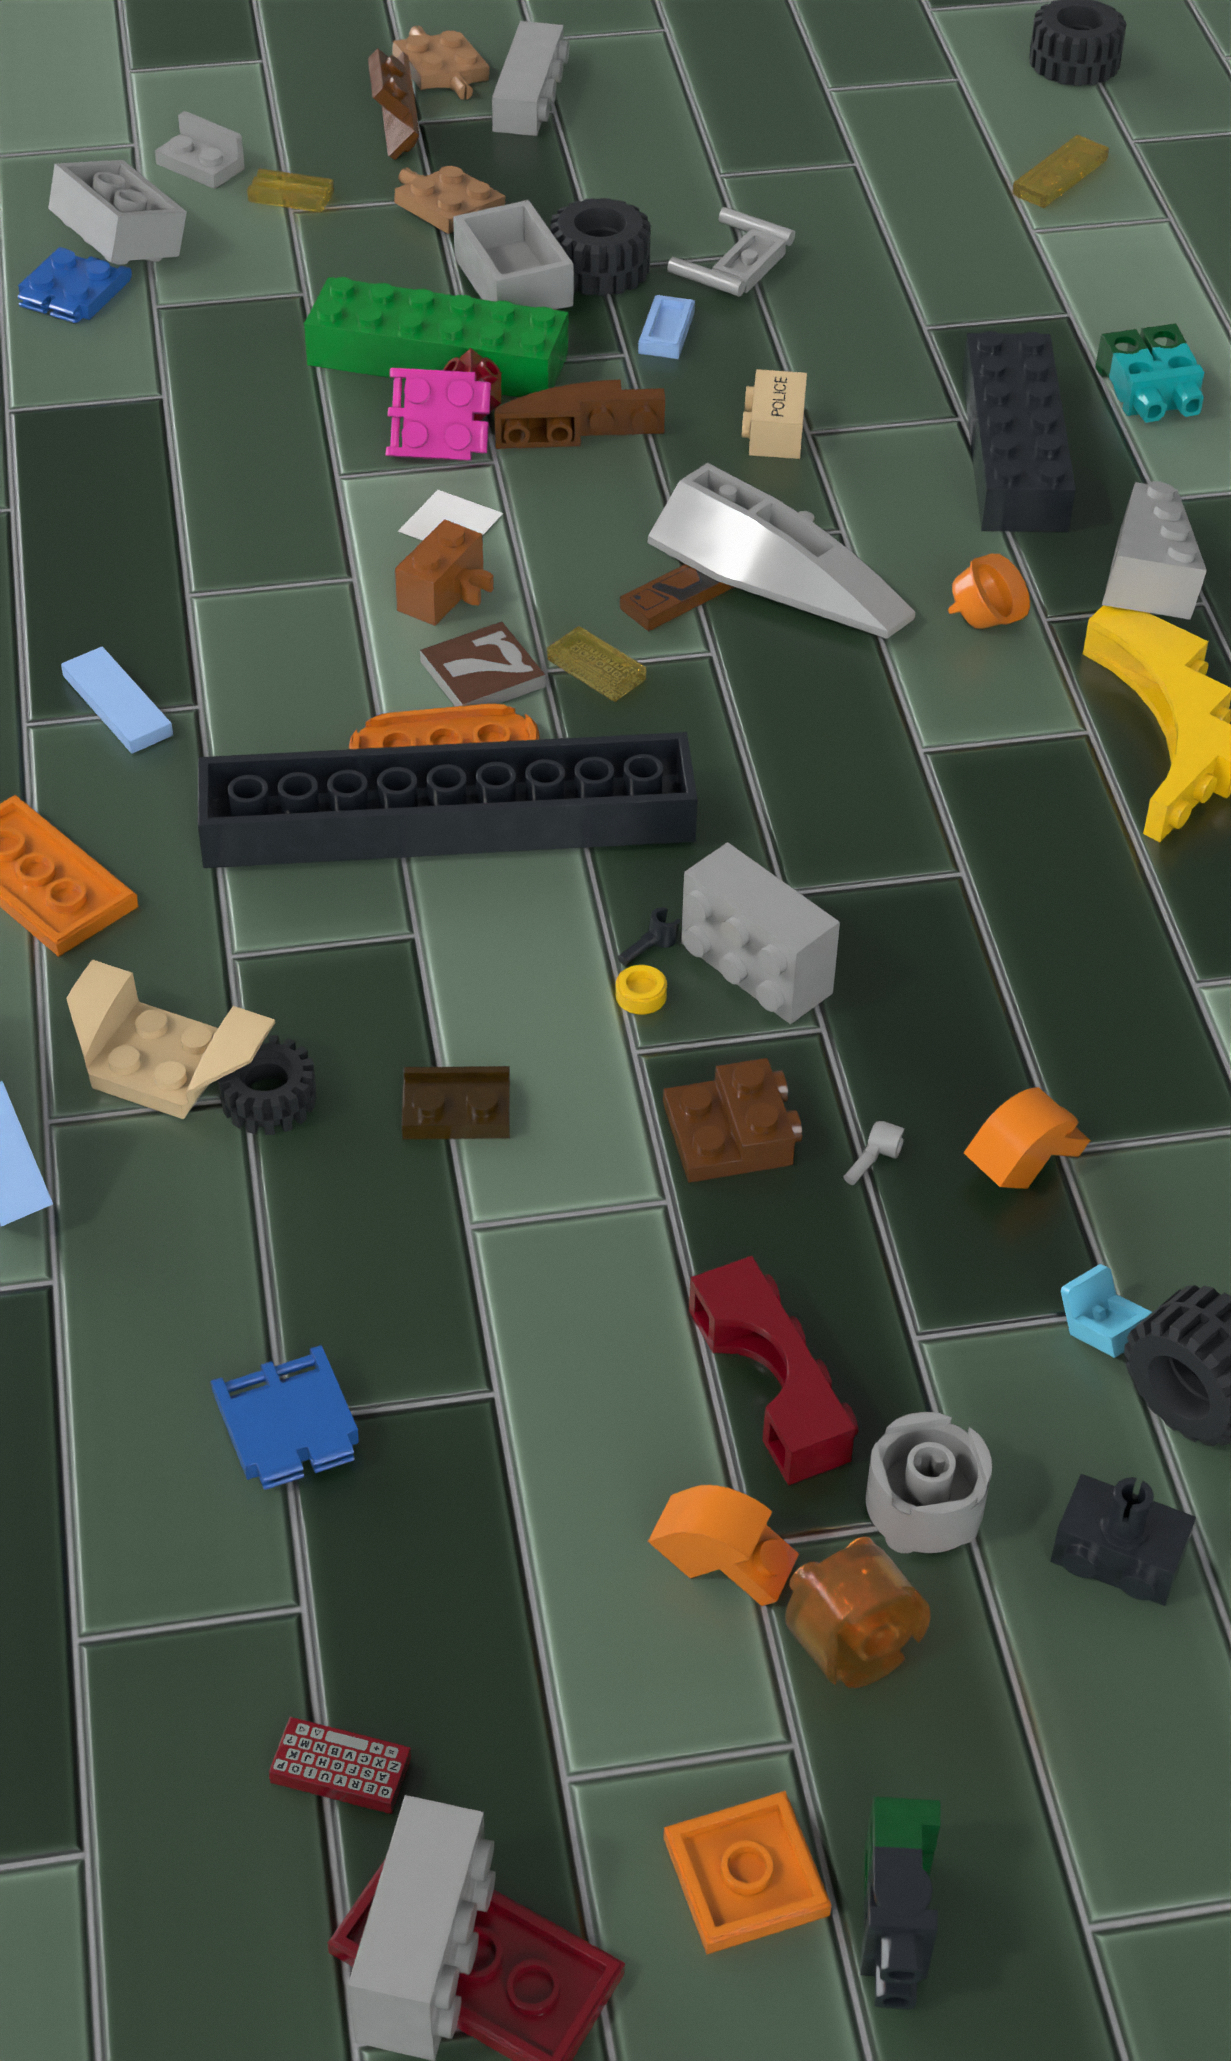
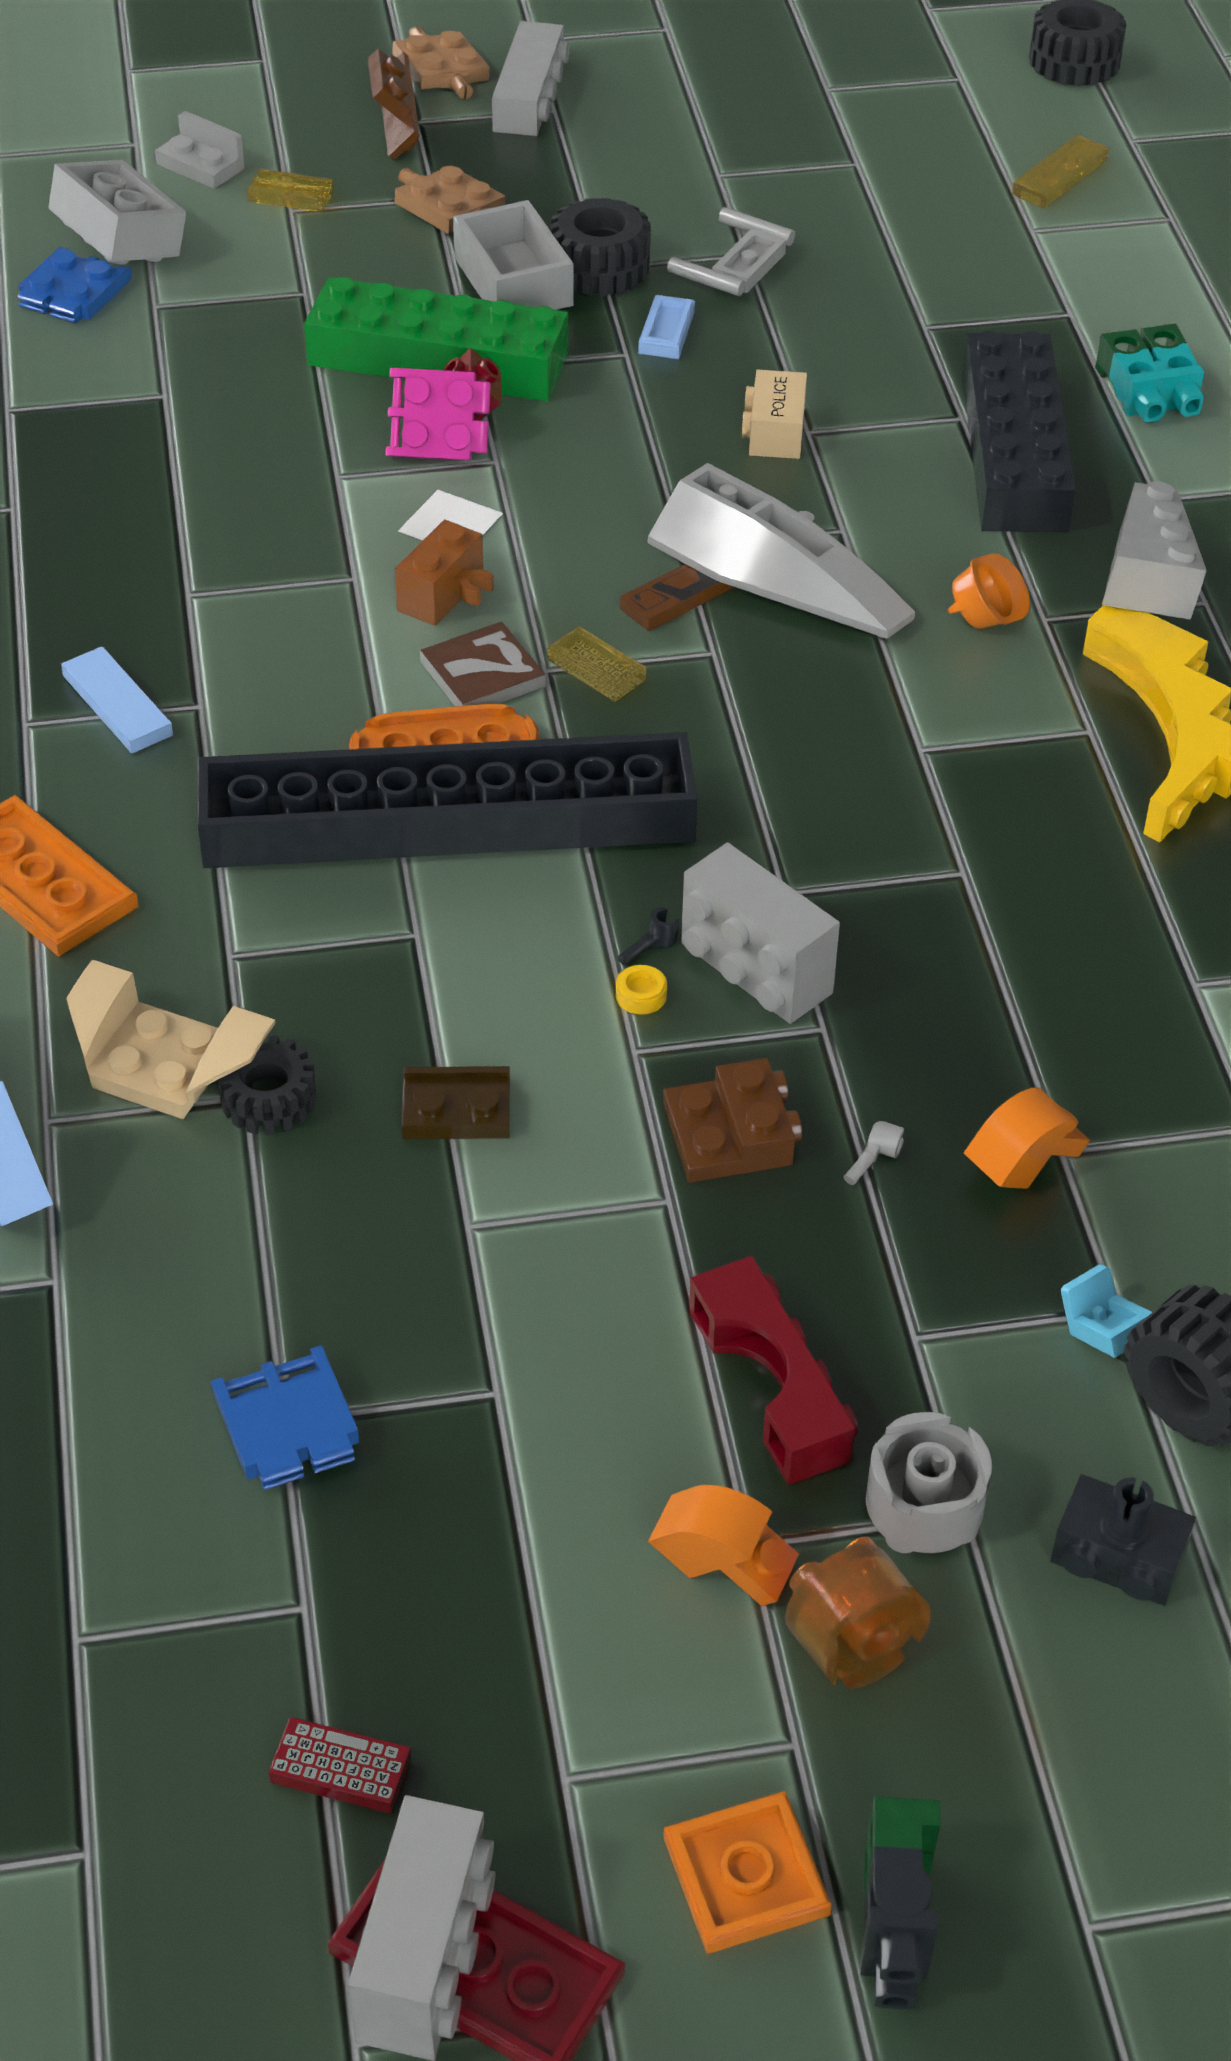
(575, 410): reddish brown slope -> none

